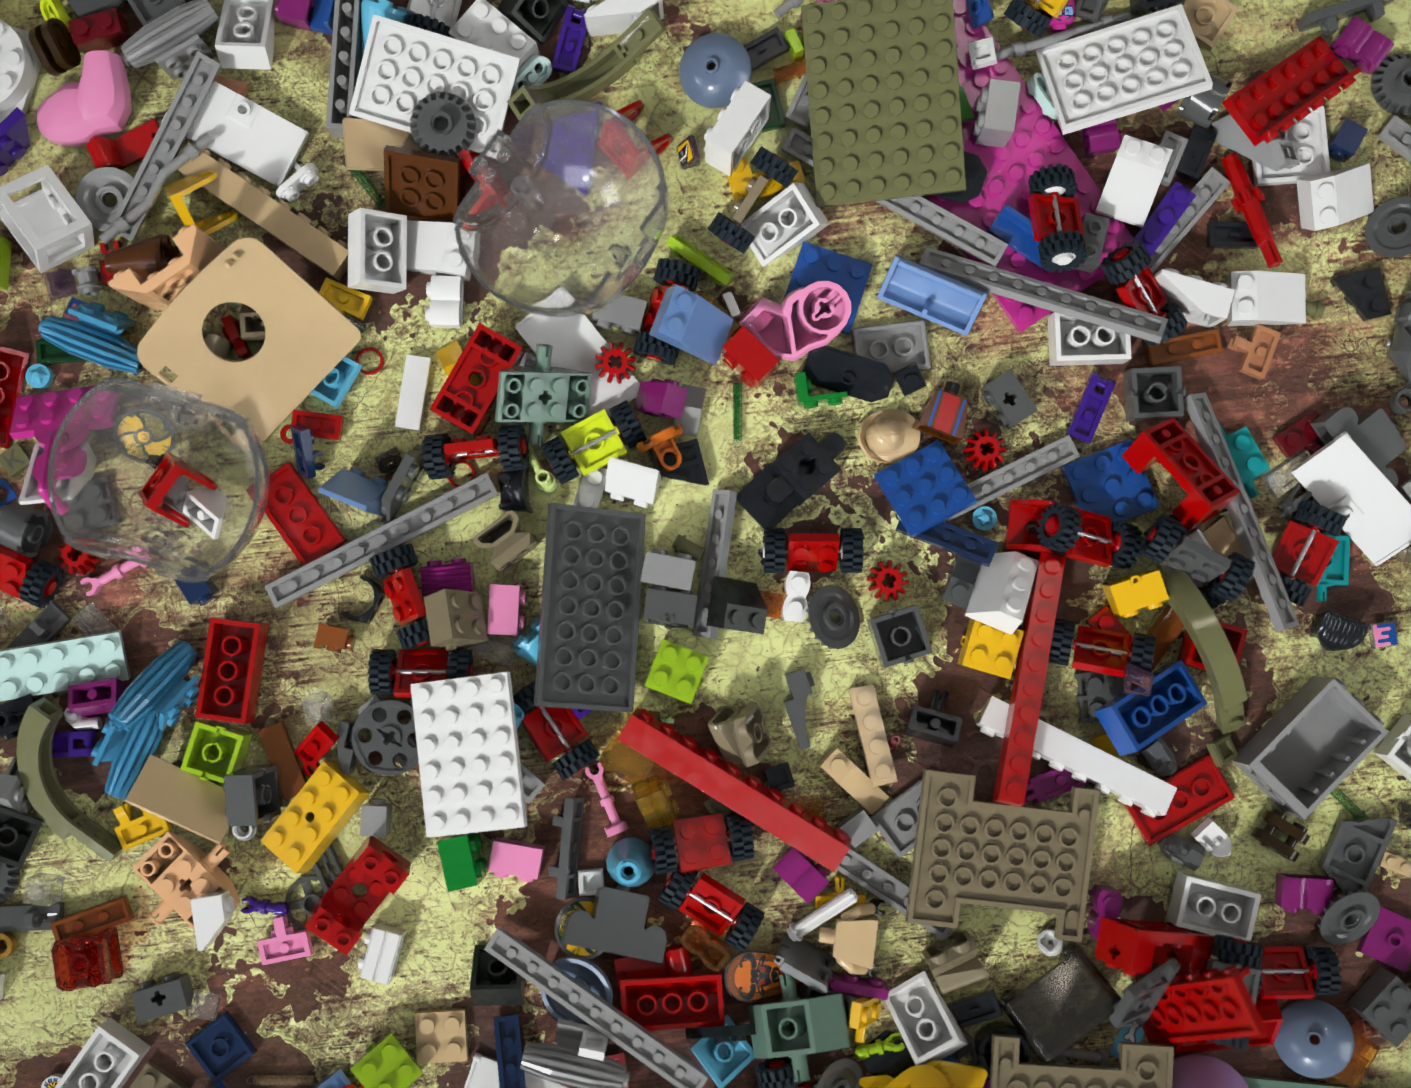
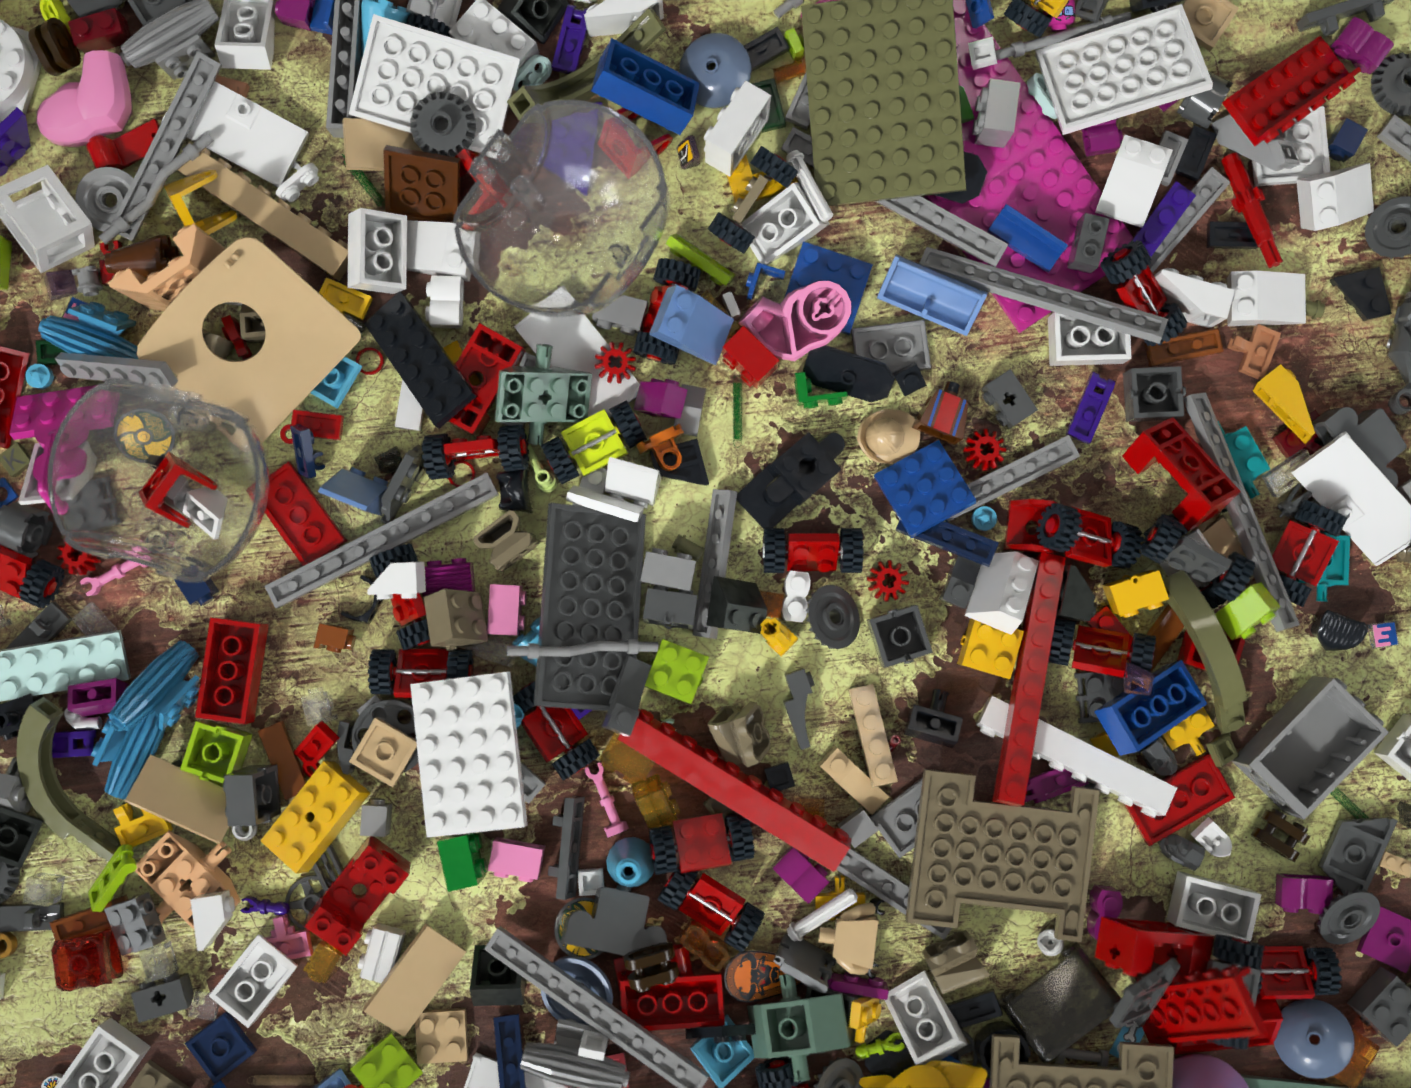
(105, 367): none -> light grey plate
(112, 877): none -> lime plate
(135, 924): none -> dark grey plate
(166, 961): none -> clear brick
(253, 981): none -> white slope
(324, 962): none -> clear yellow brick
(384, 752): none -> tan plate
(400, 578): none -> white slope
(414, 980): none -> tan tile
(420, 360): none -> black plate
(533, 650): none -> light grey bar
(605, 503): none -> white tile
(627, 697): none -> dark grey slope
(645, 86): none -> blue brick
(663, 973): none -> dark brown brick
(763, 269): none -> blue bracket
(777, 635): none -> yellow piece
(809, 185): none -> white axle
(1056, 218): plate -> none
(1075, 597): none -> pearl dark grey slope
(1109, 486): blue plate -> none
(1189, 731): none -> yellow plate
(1247, 611): none -> lime brick
(1284, 397): none -> yellow slope

